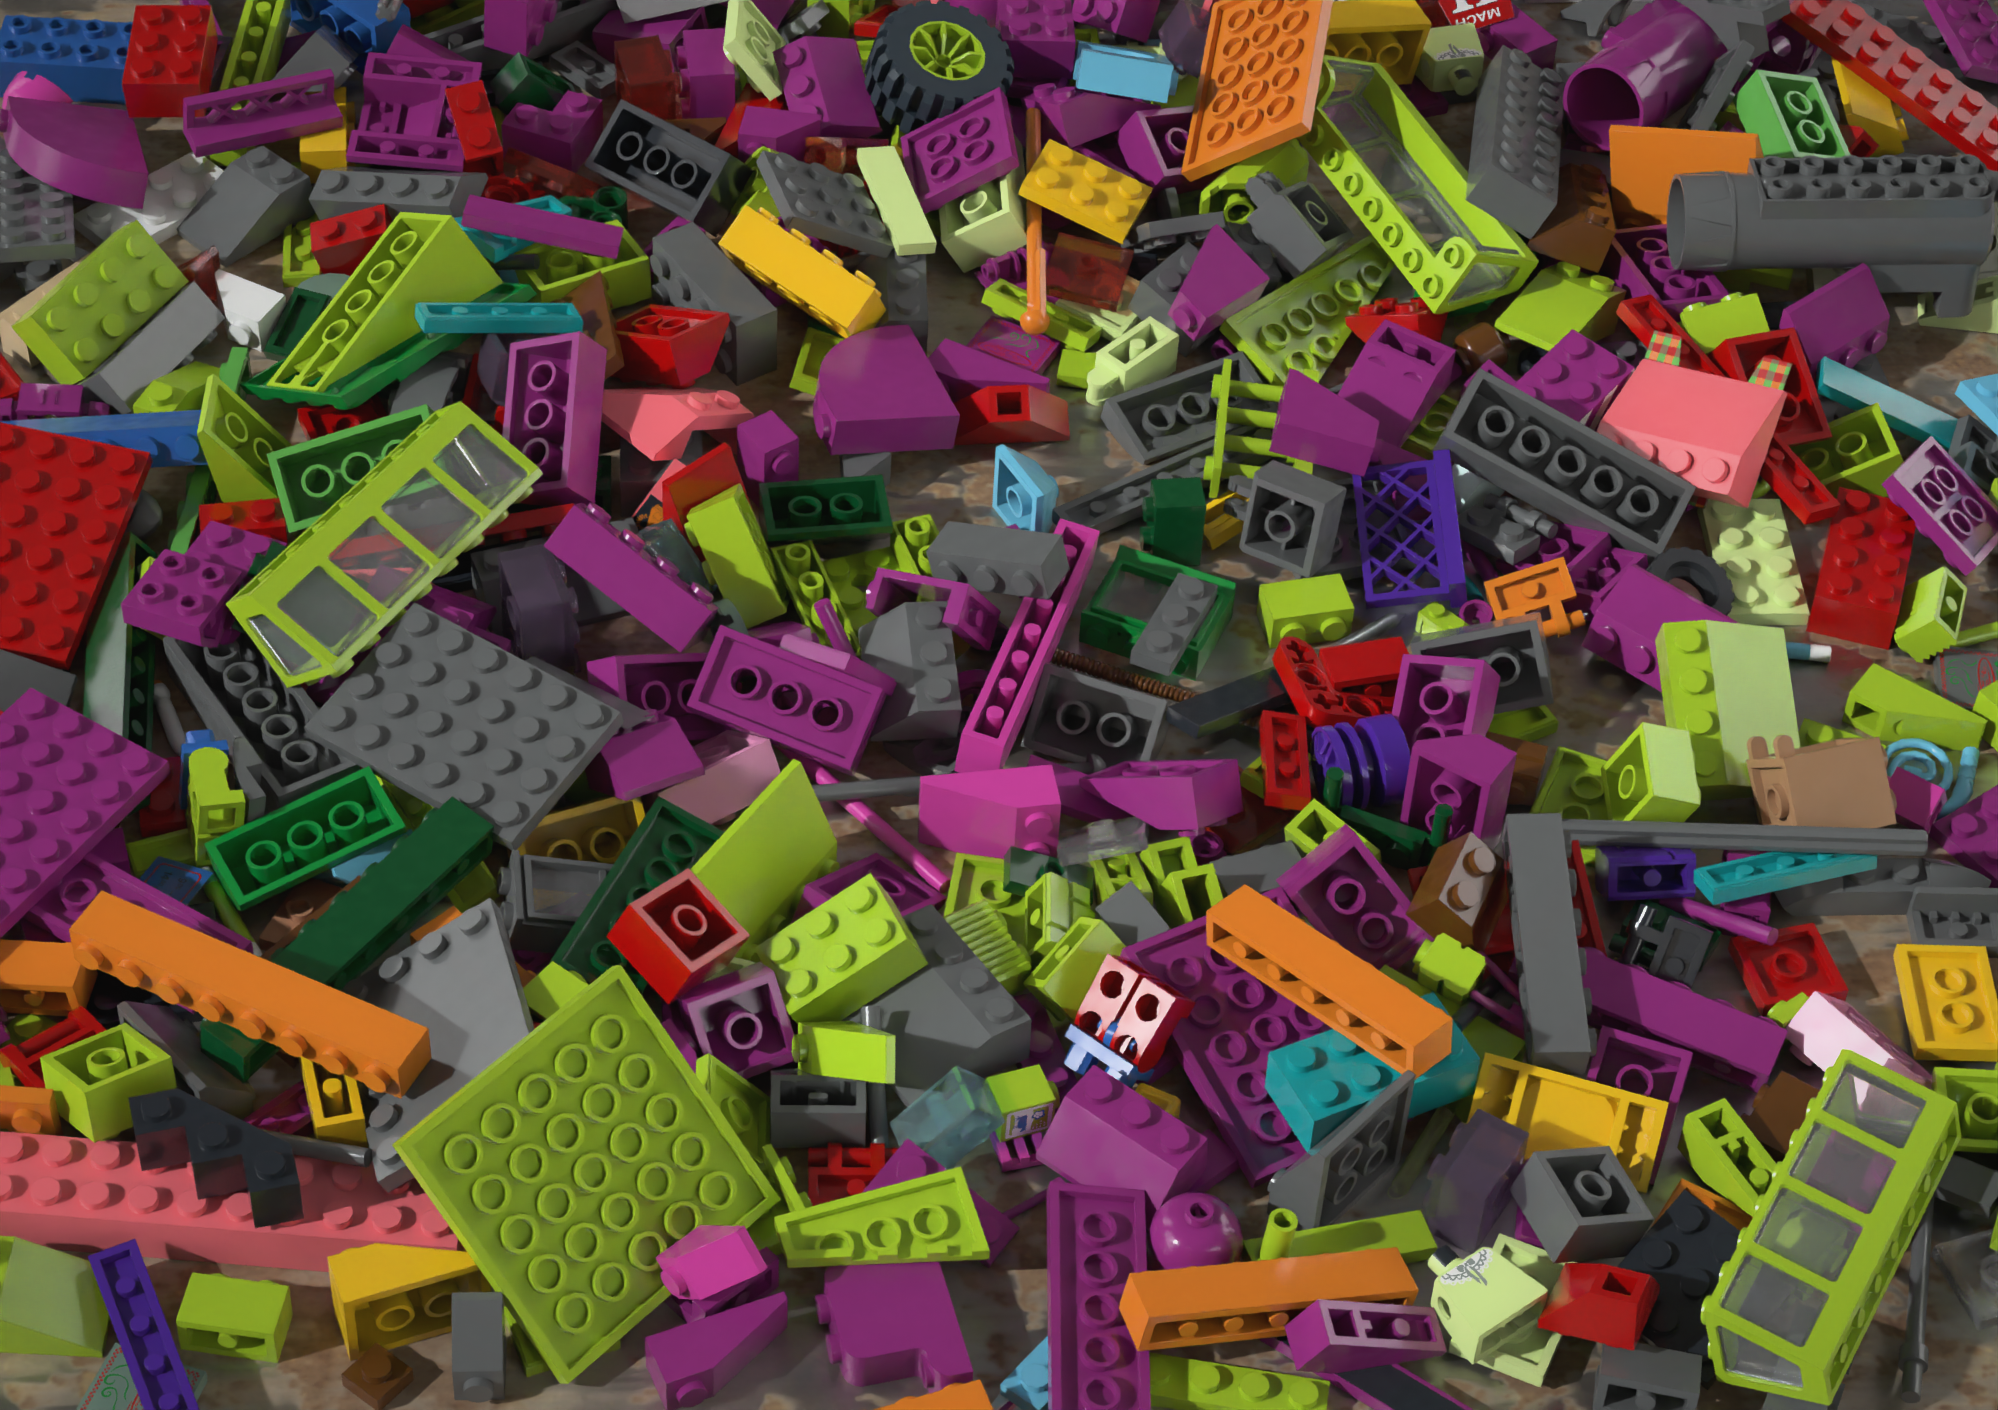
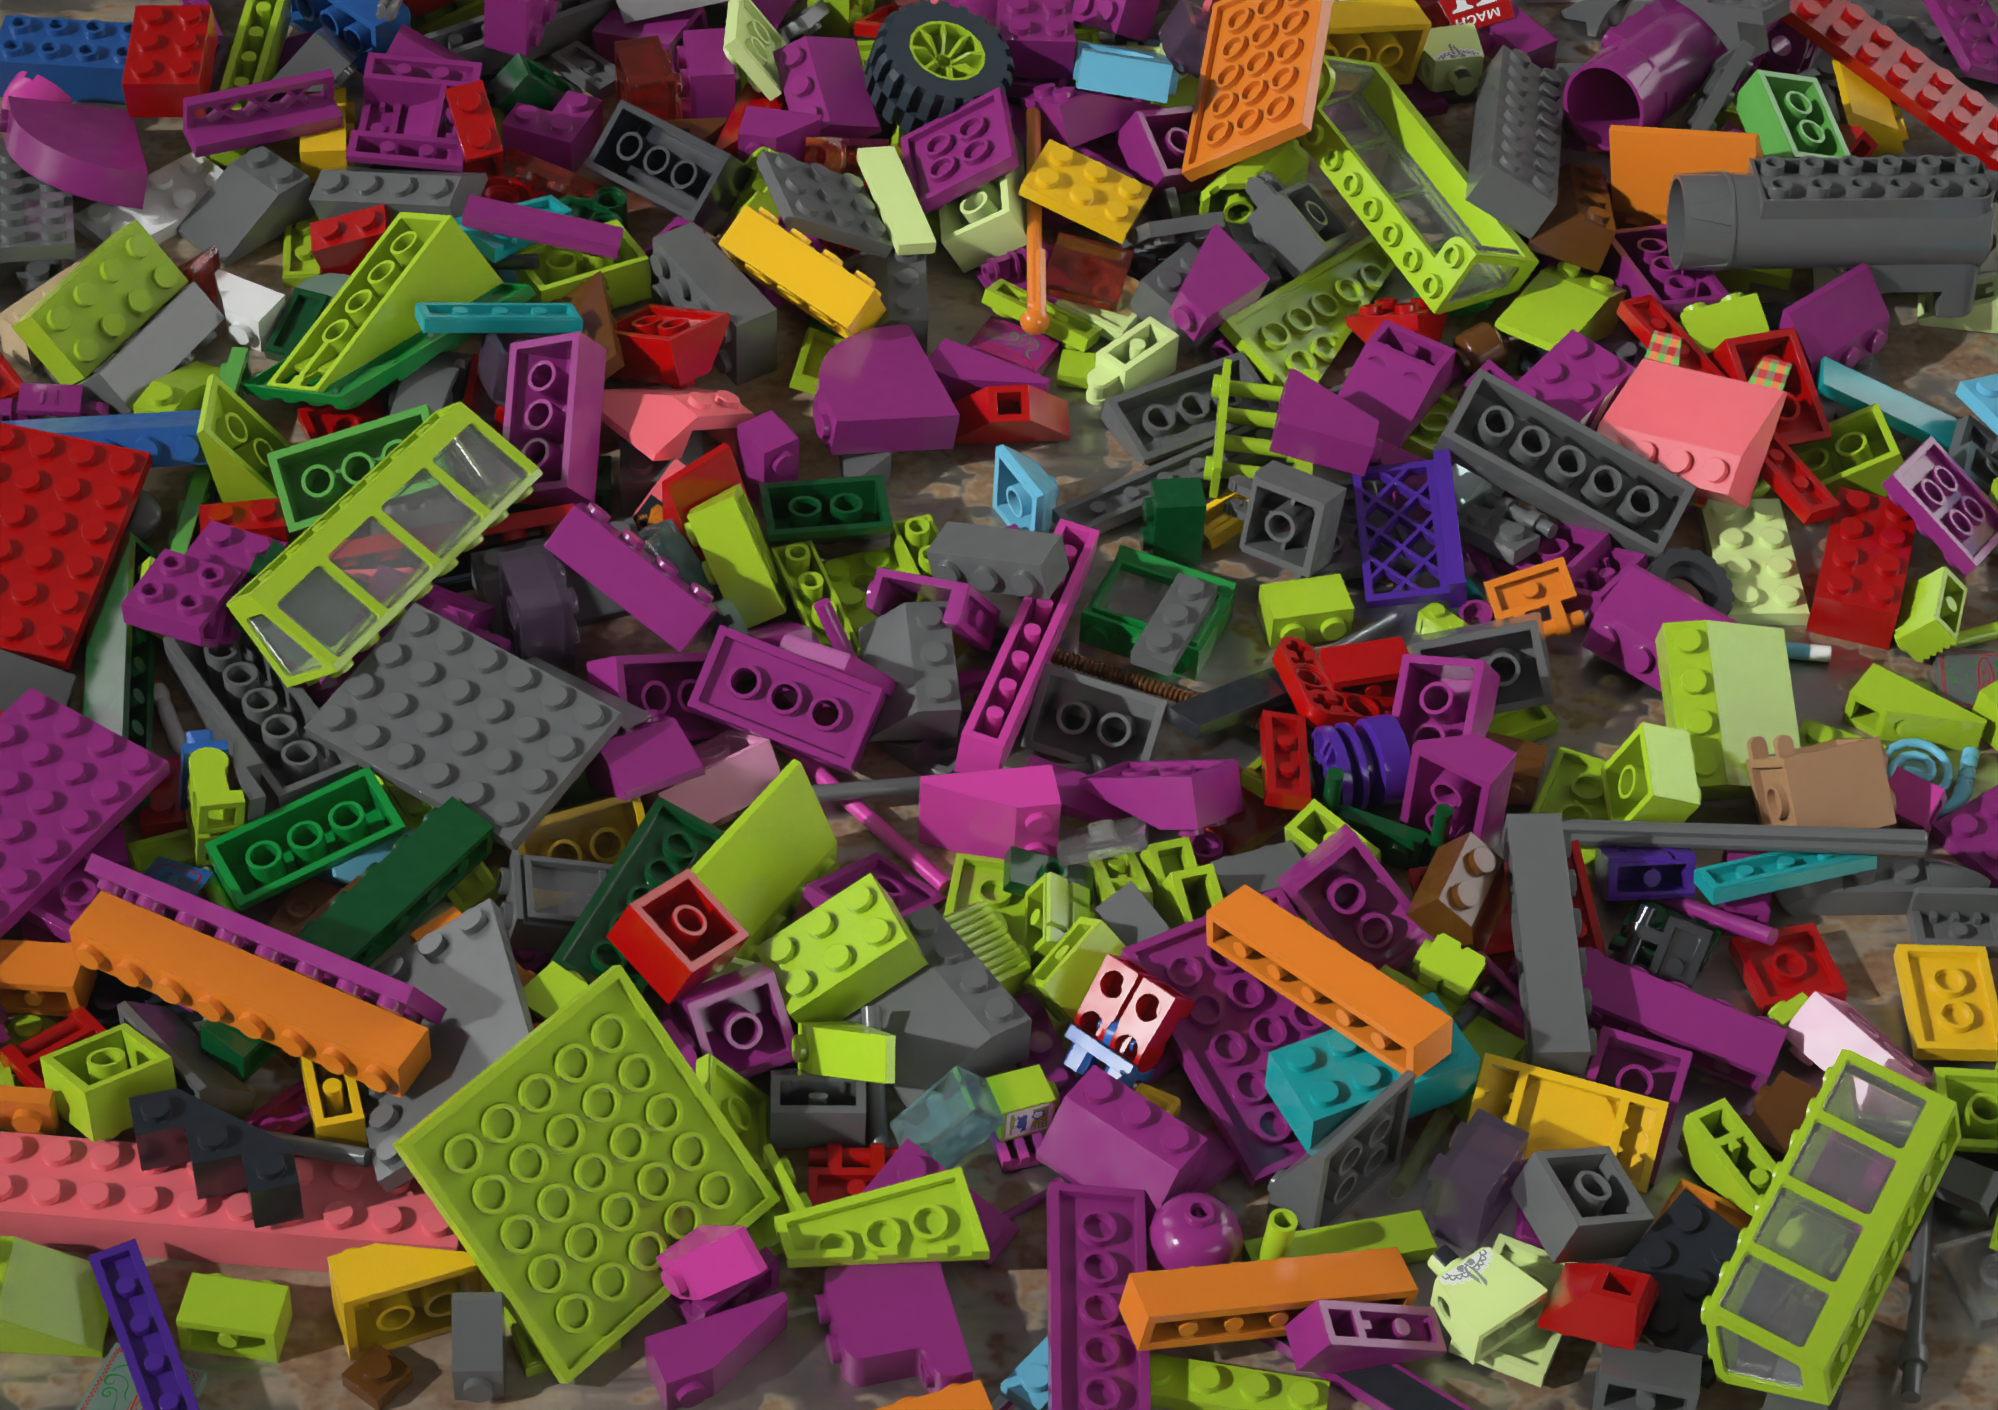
(265, 942): none -> magenta plate

